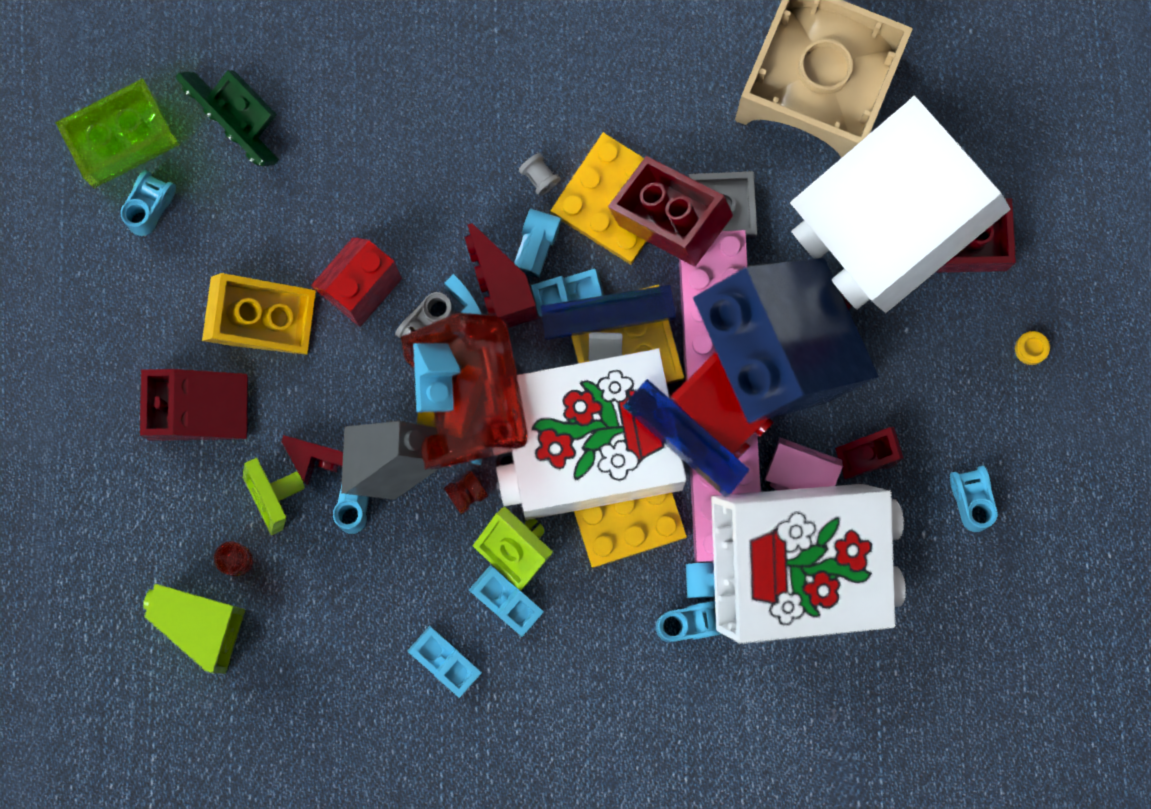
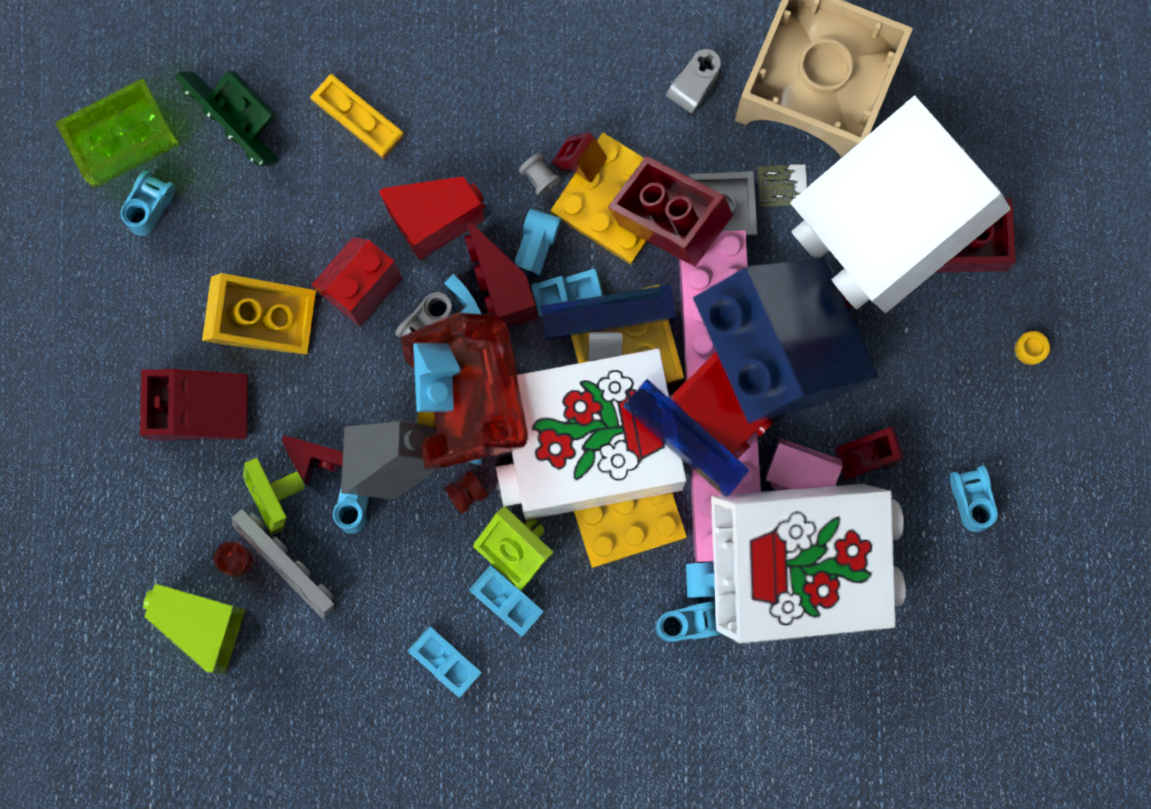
(293, 573): none -> light grey plate
(357, 116): none -> yellow tile
(433, 211): none -> red slope
(581, 155): none -> dark red slope
(692, 84): none -> light grey piece
(780, 184): none -> sticker

